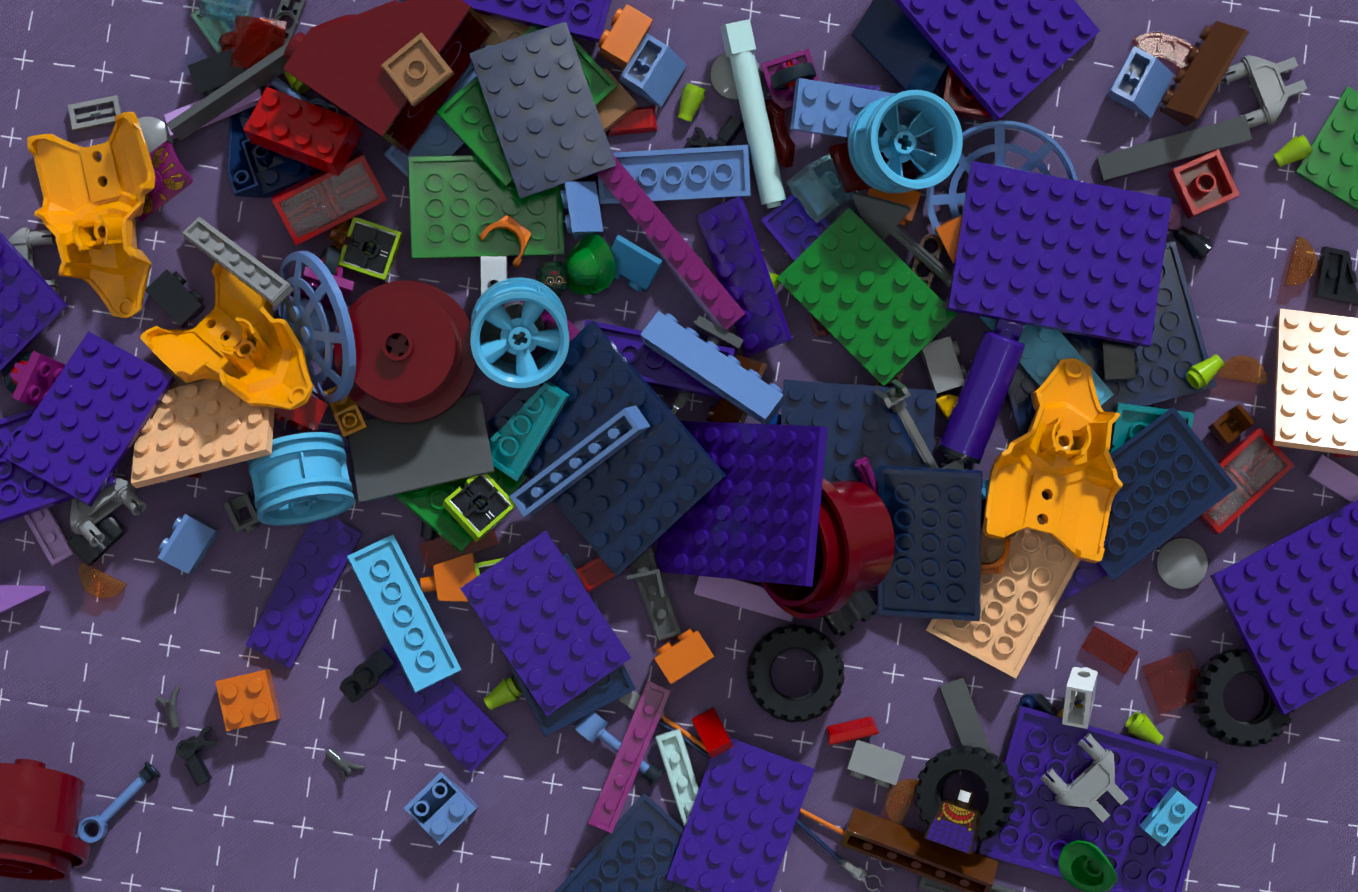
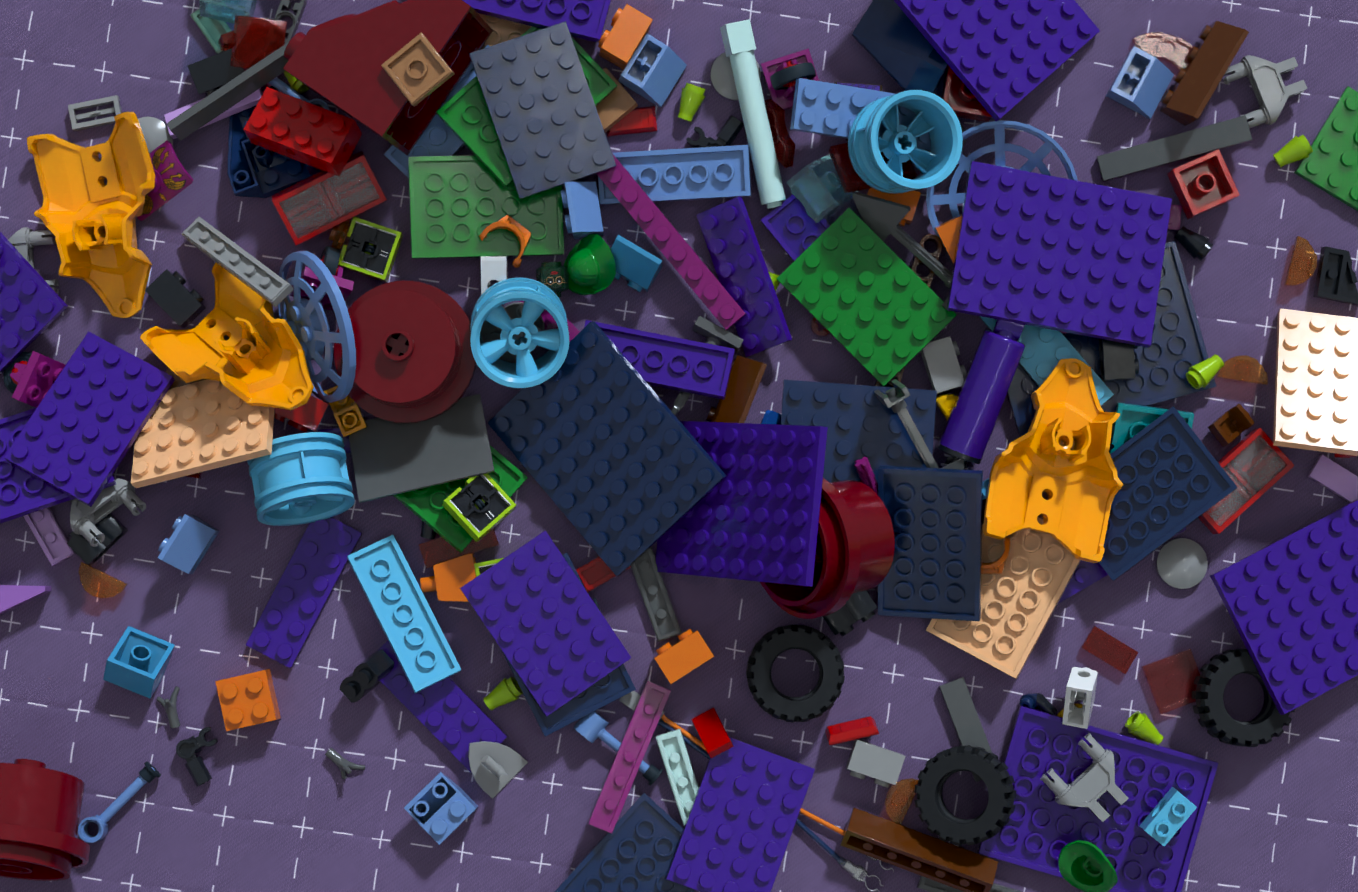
(138, 662): none -> dark azure slope
(237, 503): dark grey window -> none
(493, 765): none -> light grey shield
(524, 432): teal wing -> none
(580, 461): medium blue brick -> none
(644, 571): dark grey bracket -> none
(712, 367): medium blue brick -> none
(741, 595): lavender tile -> none
(956, 823): torso -> none

